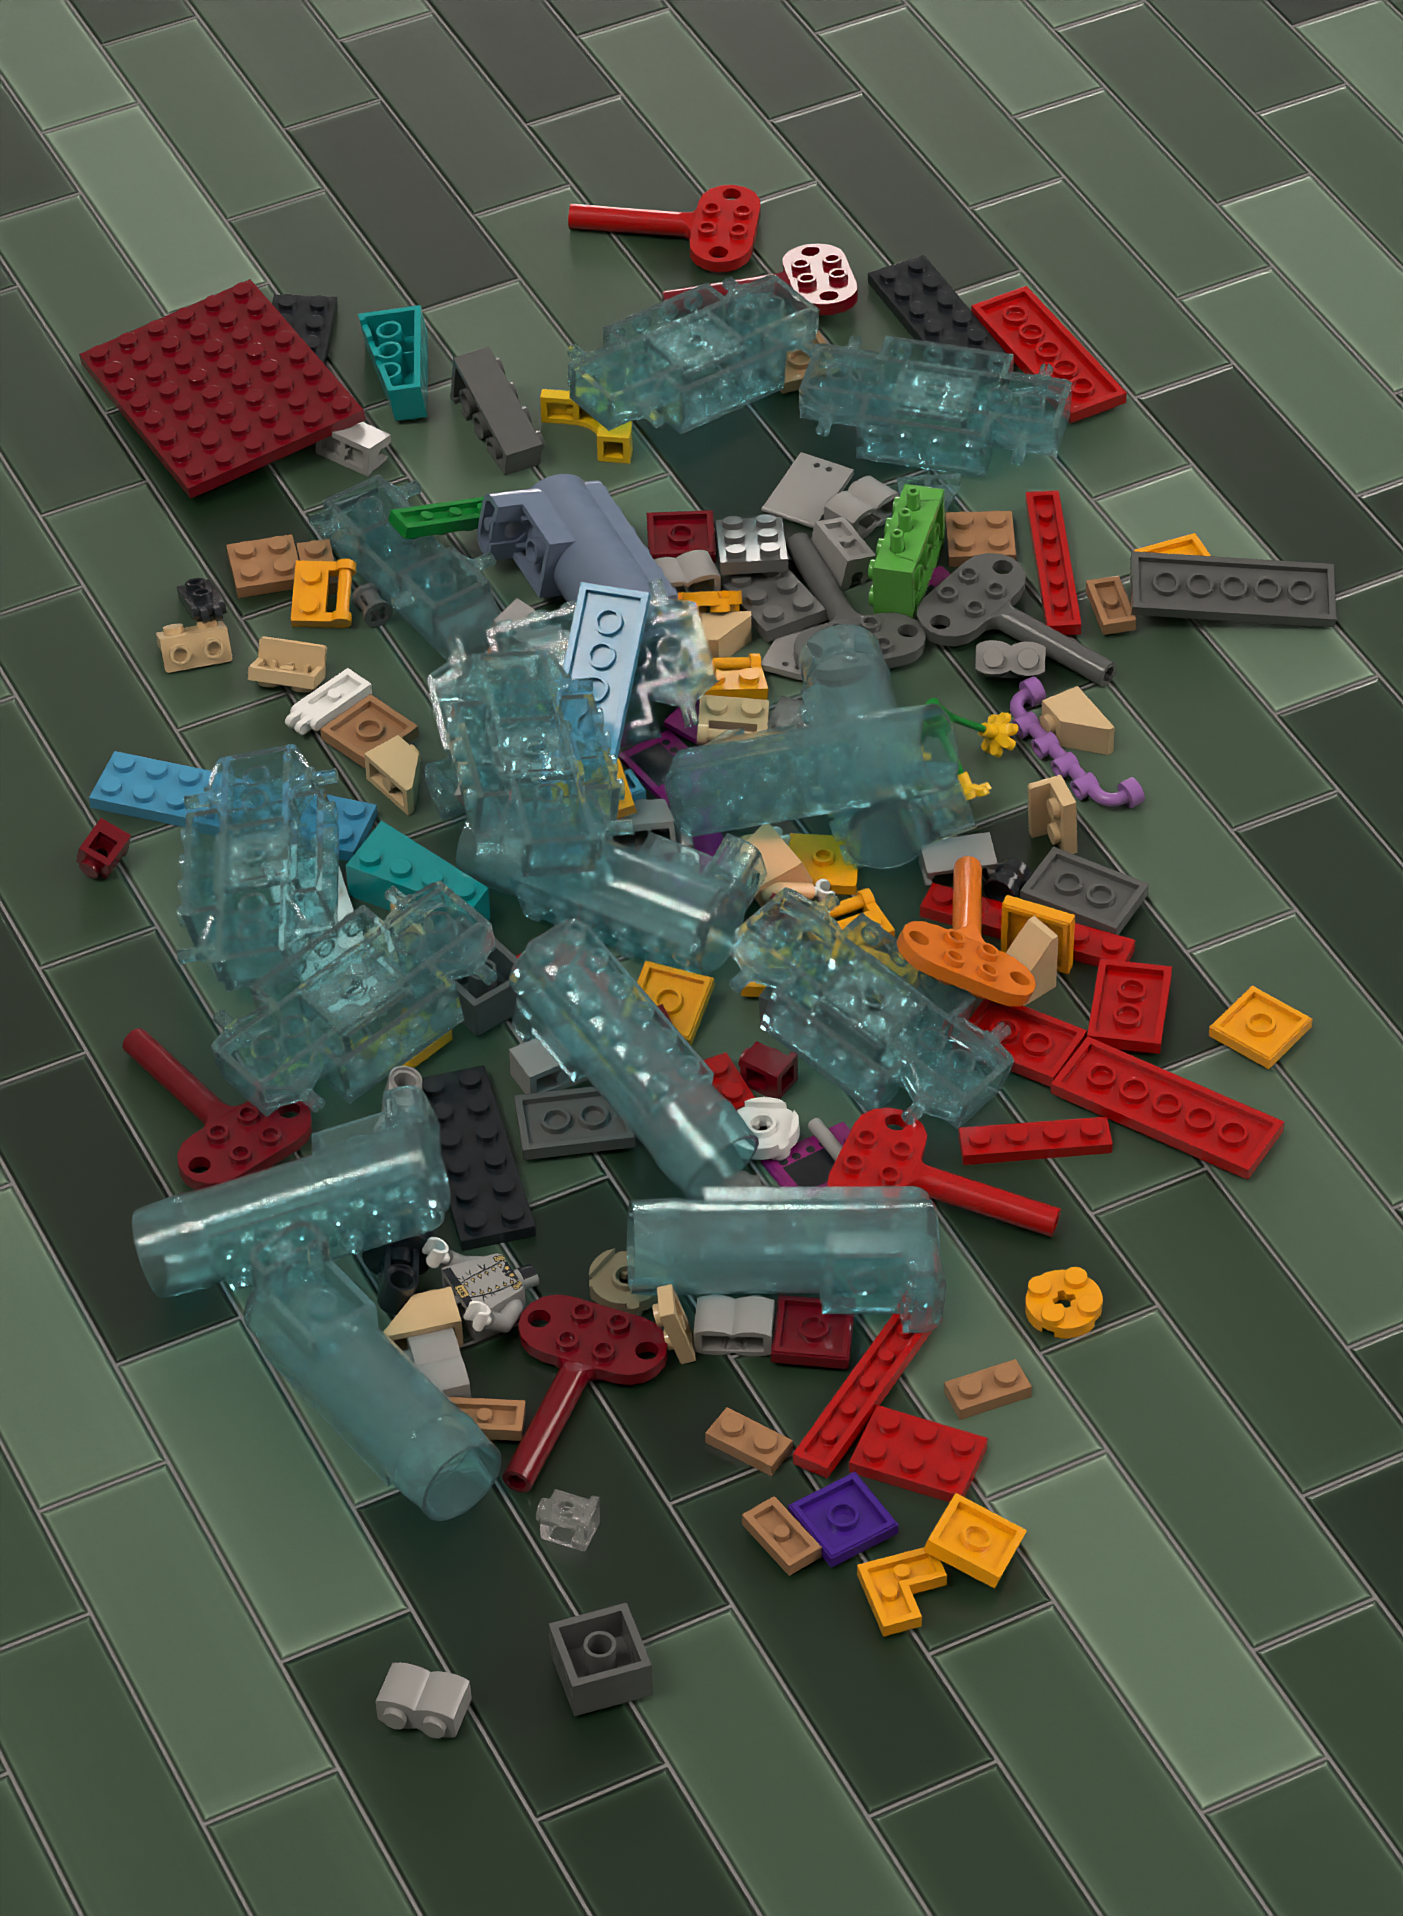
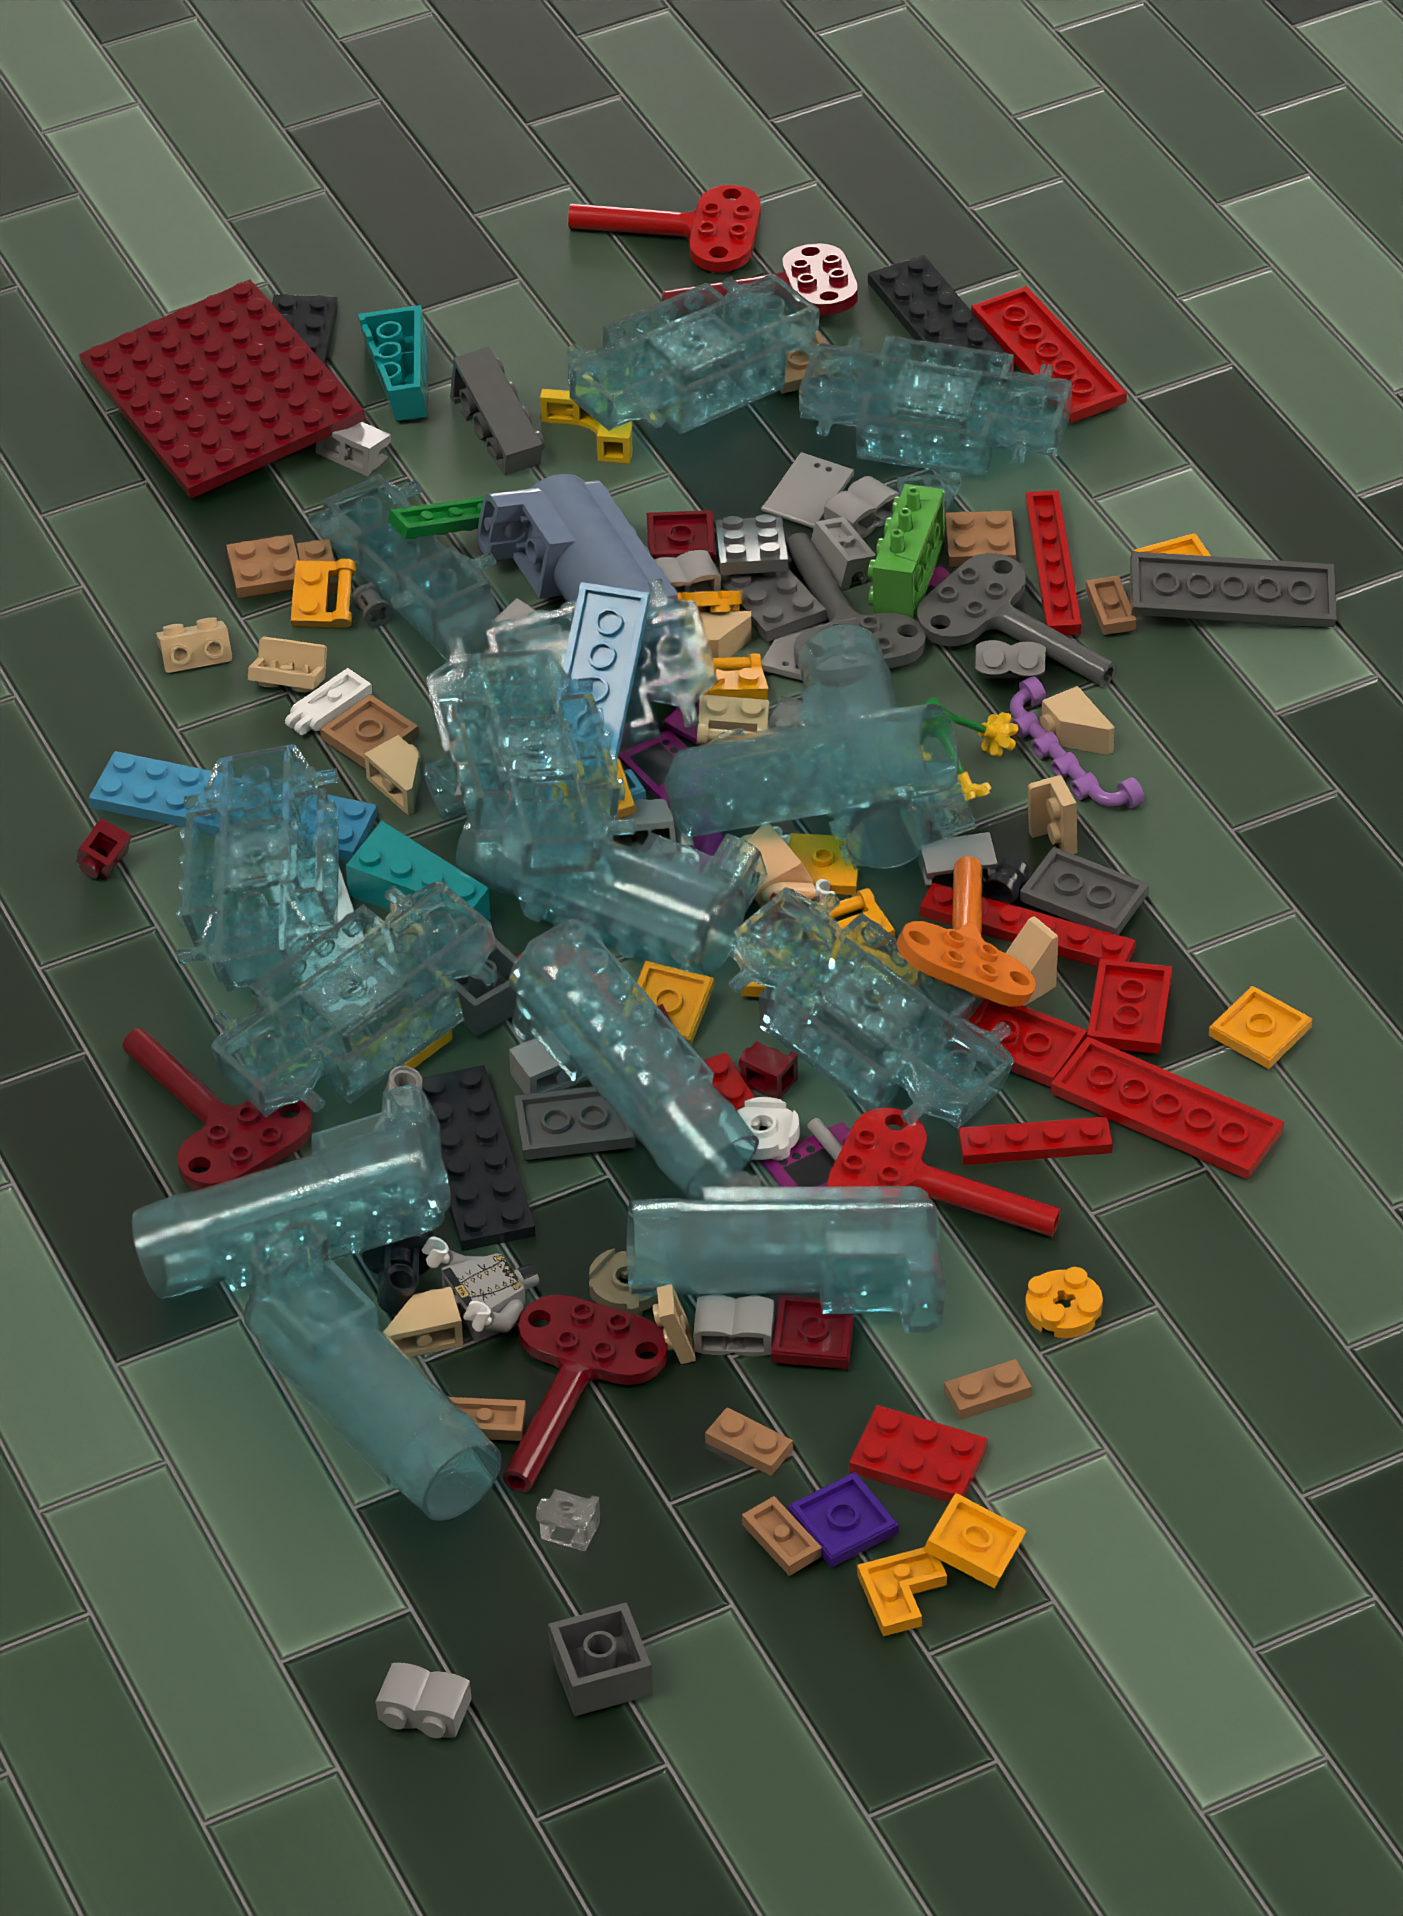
(201, 600): black hinge -> none
(441, 1361): light grey brick -> none
(858, 1398): red plate -> none
(1018, 911): light orange plate -> none

